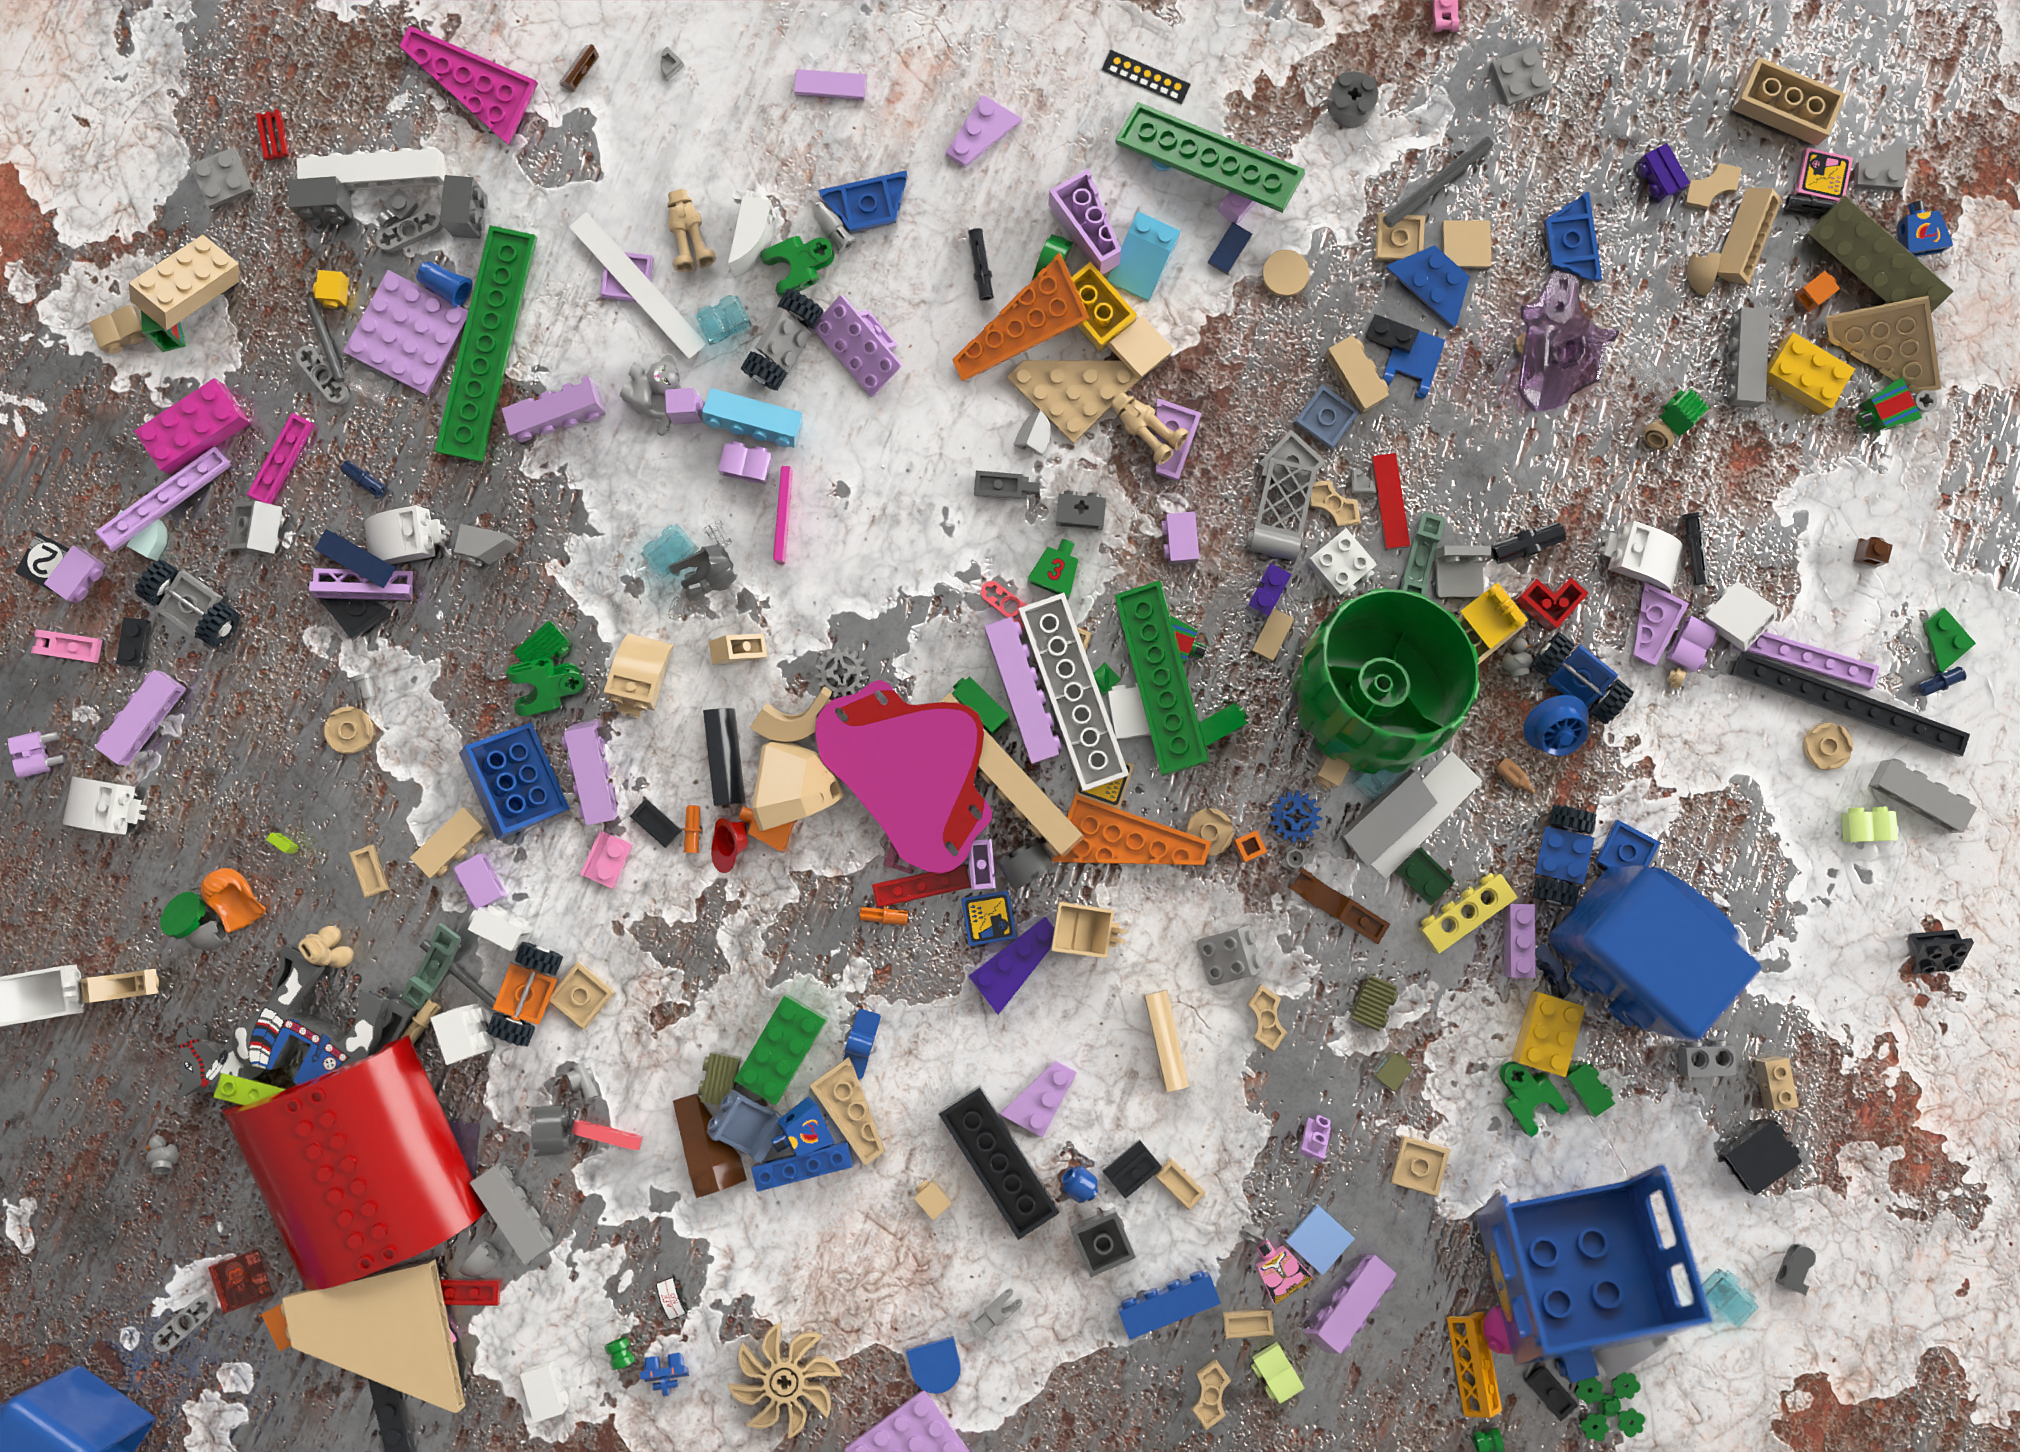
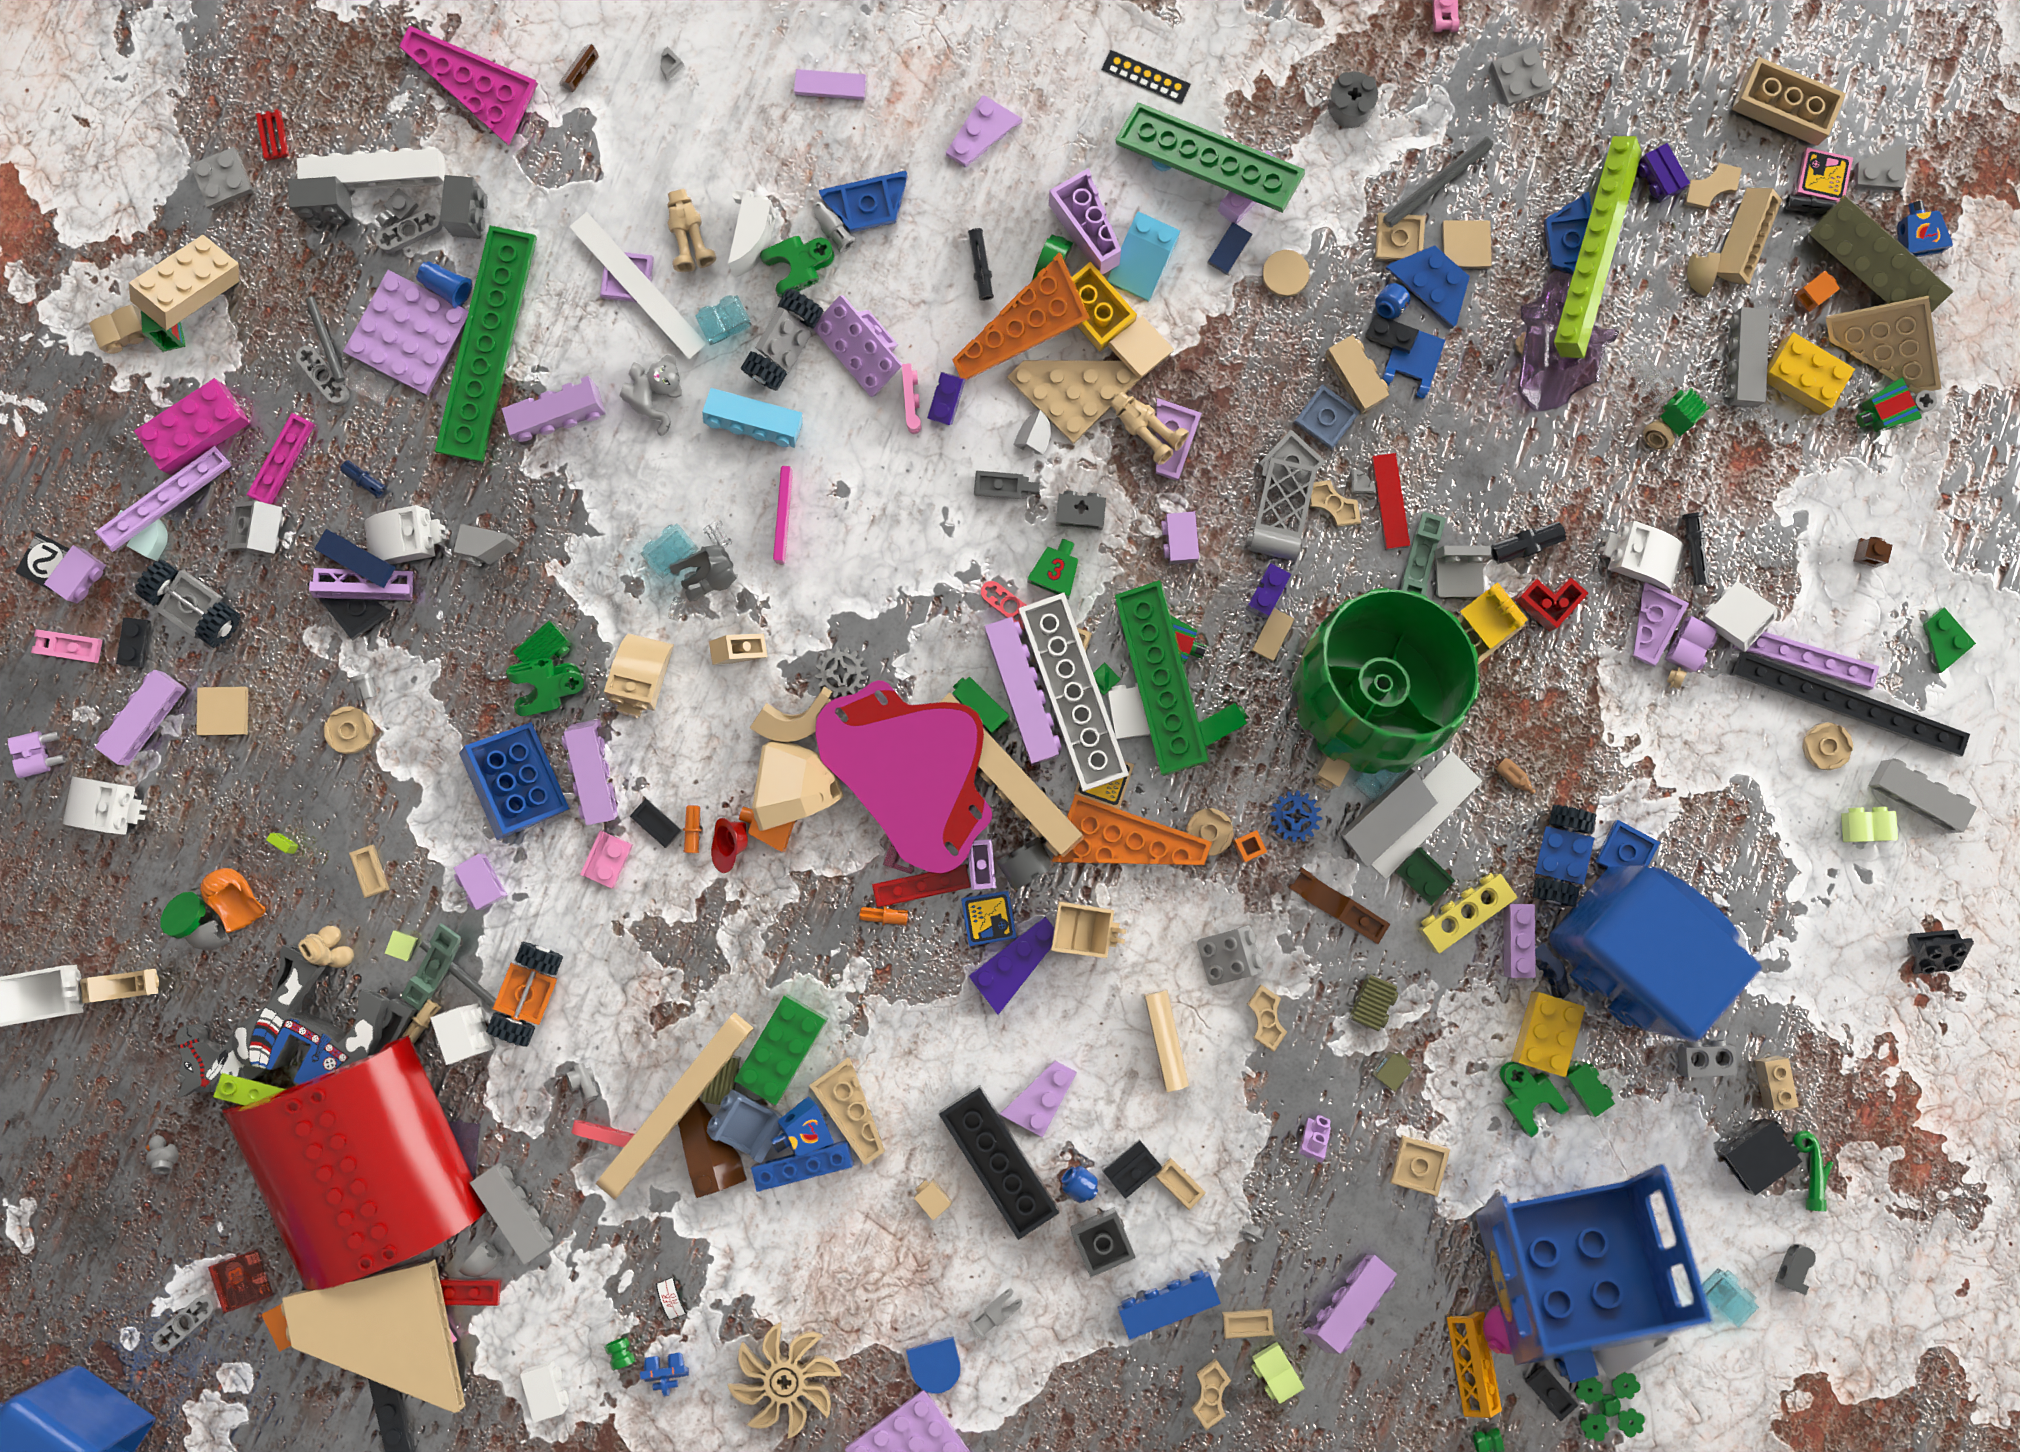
(222, 711): none -> tan tile
(331, 288): yellow brick -> none
(401, 945): none -> yellowish green tile
(449, 843): tan brick -> none
(499, 927): white brick -> none
(549, 1130): dark grey brick -> none
(581, 995): tan tile -> none
(674, 1106): none -> tan beam
(684, 405): lavender brick -> none
(724, 756): black brick -> none
(745, 463): lavender brick -> none
(861, 1040): blue piece -> none
(911, 400): none -> bright pink plate
(946, 398): none -> dark purple brick
(1280, 1271): torso -> none
(1288, 861): light grey plate -> none
(1319, 1239): light blue tile -> none
(1342, 564): white brick -> none
(1392, 301): none -> blue head
(1519, 663): light grey animal -> none
(1557, 725): blue piece -> none
(1582, 677): plate -> none
(1598, 247): none -> lime brick
(1817, 1174): none -> green plant
(1942, 681): dark blue axle -> none

